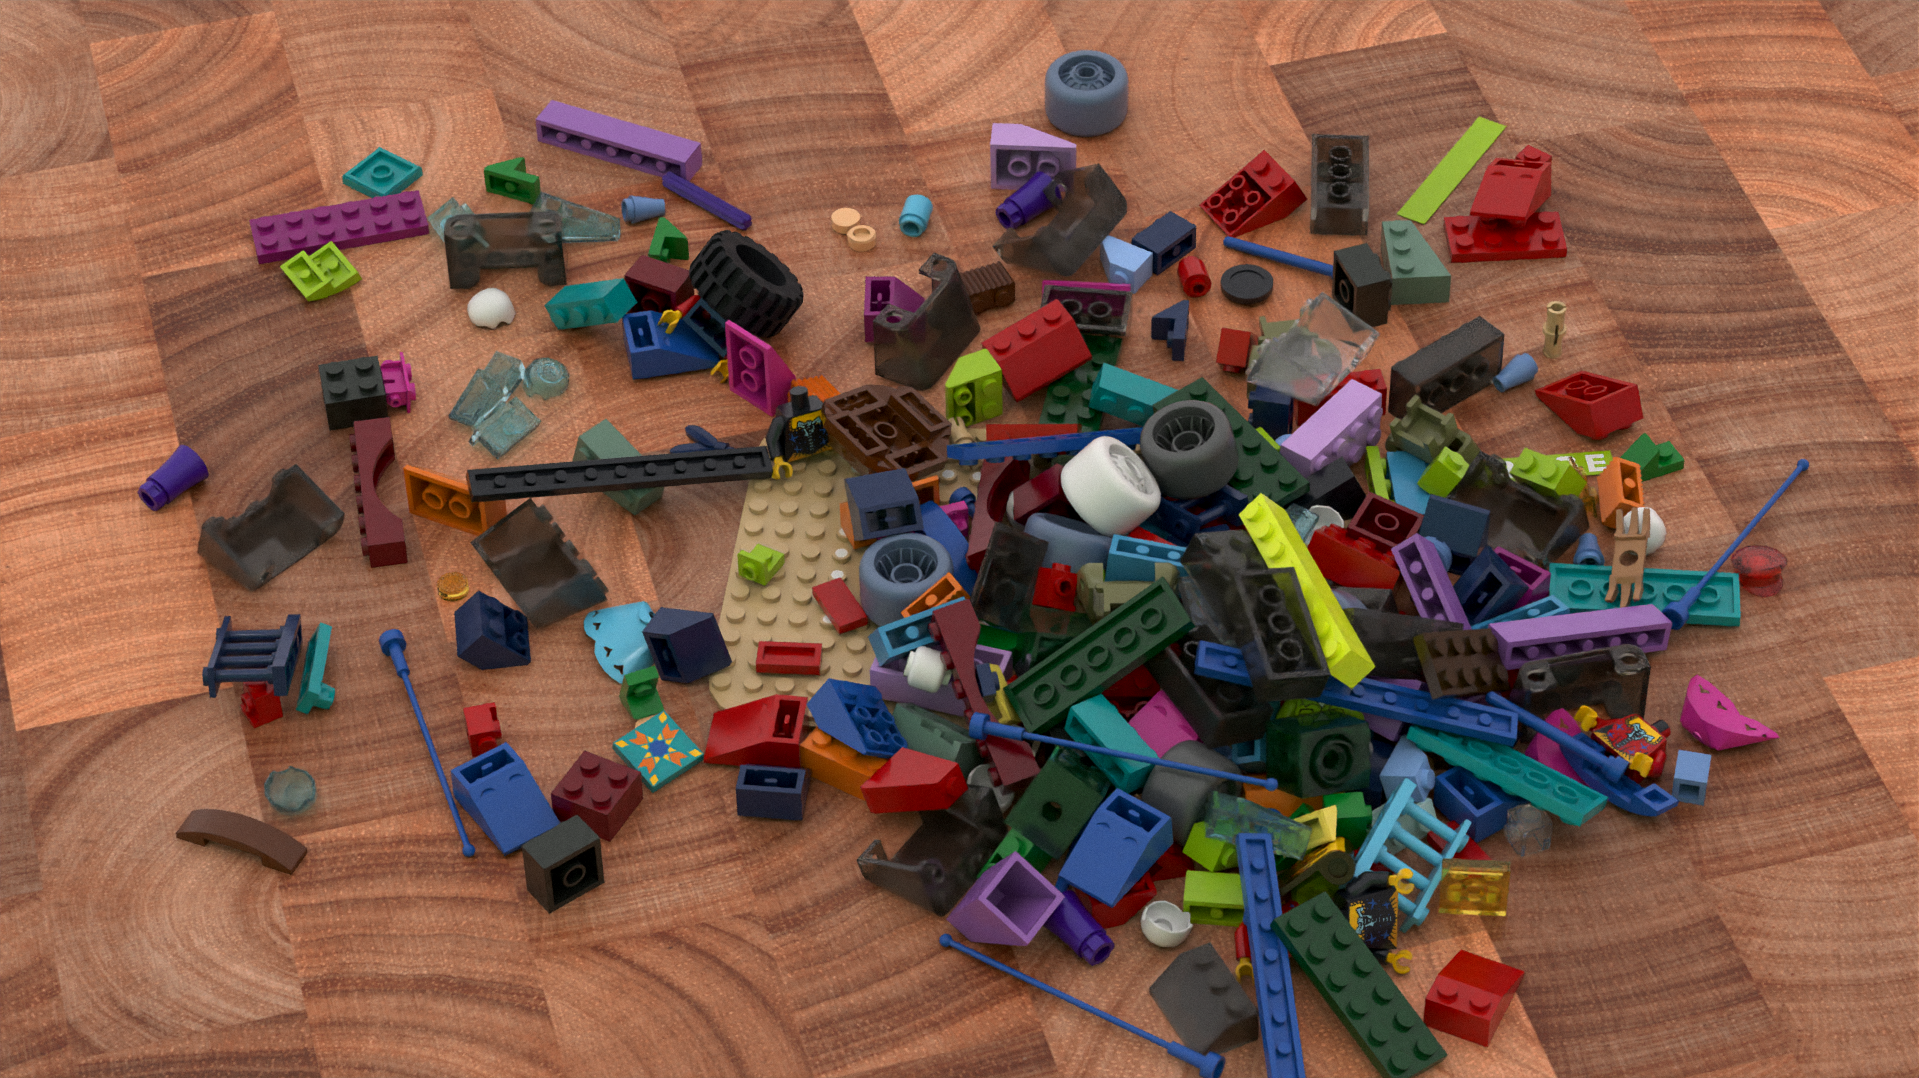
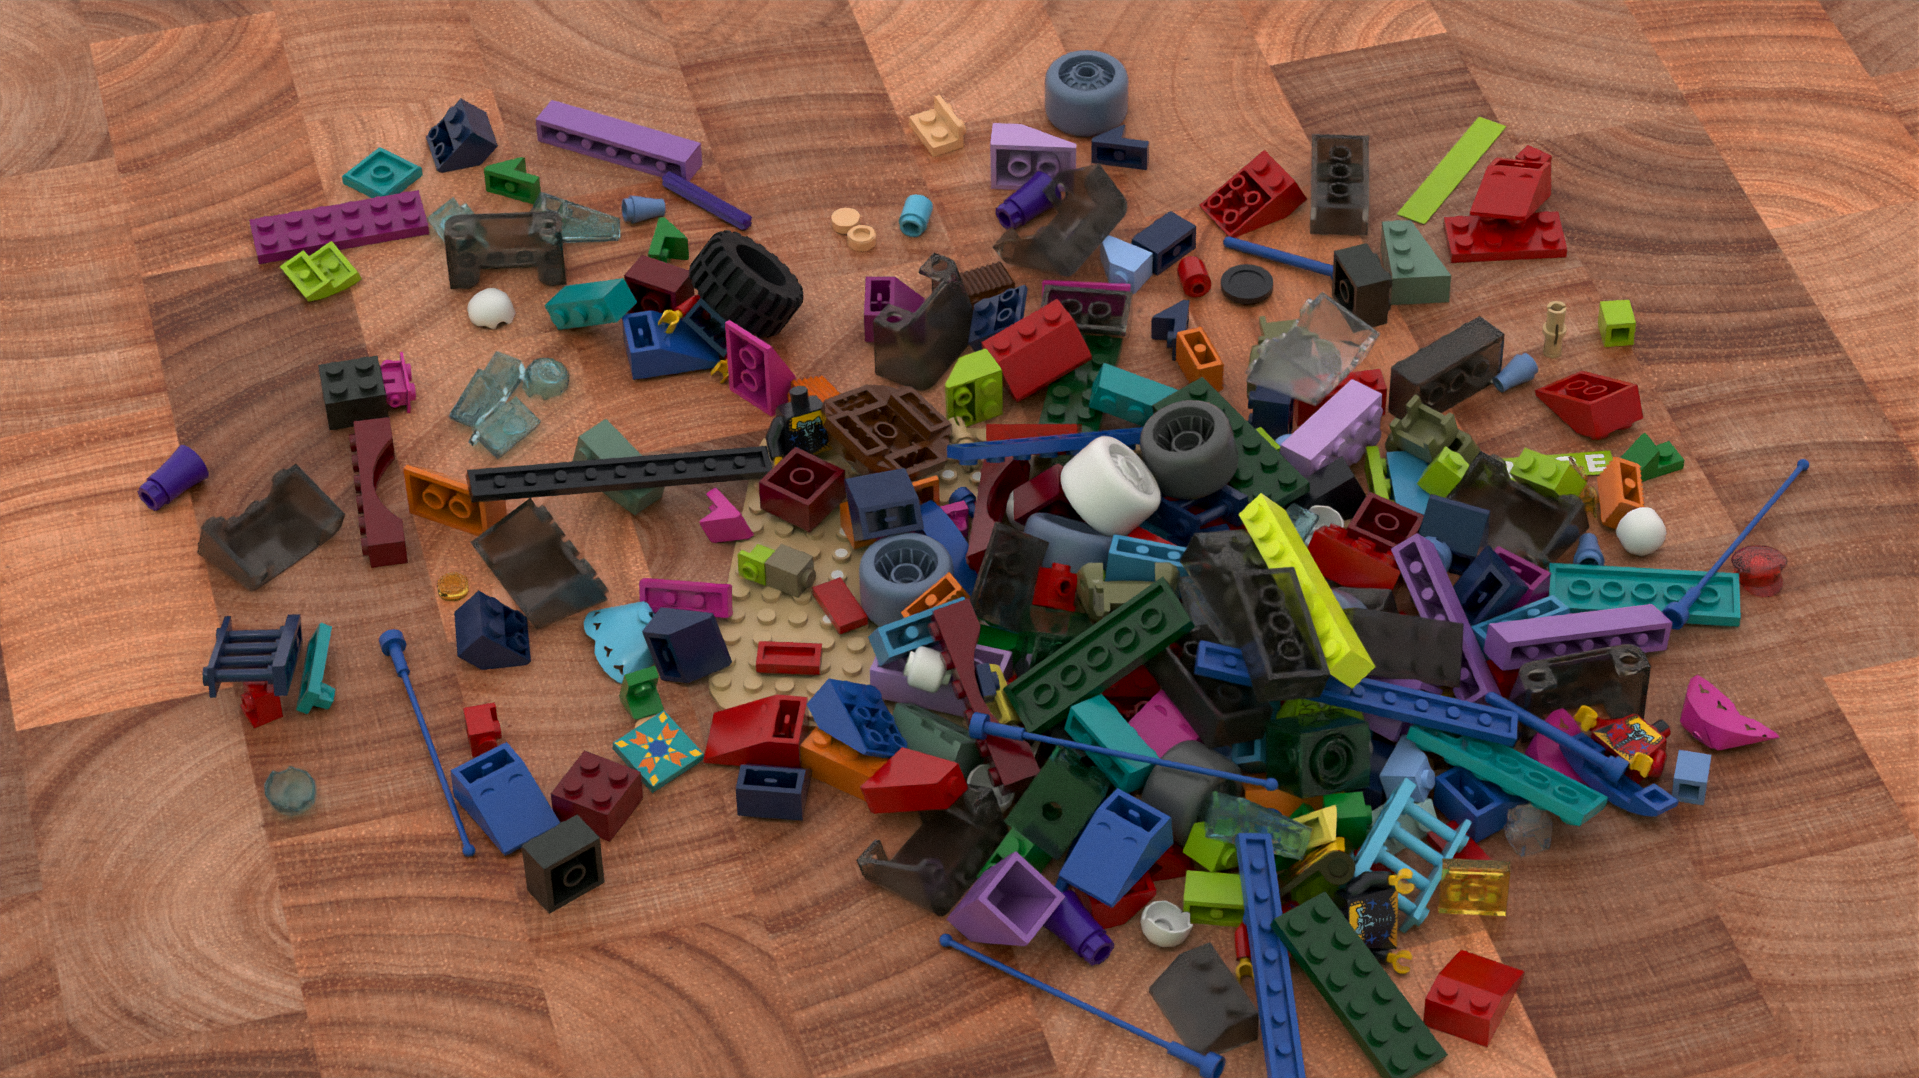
(246, 834): reddish brown slope -> none
(461, 138): none -> dark blue slope
(687, 596): none -> dark pink hinge
(703, 440): dark blue piece -> none
(724, 521): none -> dark pink slope
(790, 570): none -> dark tan brick
(802, 489): none -> dark red brick
(939, 128): none -> light nougat bracket
(996, 314): none -> dark blue slope
(1116, 150): none -> dark blue slope
(1199, 357): none -> orange brick
(1235, 349): red slope -> none
(1461, 663): dark brown plate -> none
(1616, 323): none -> lime brick
(1629, 543): medium nougat piece -> none

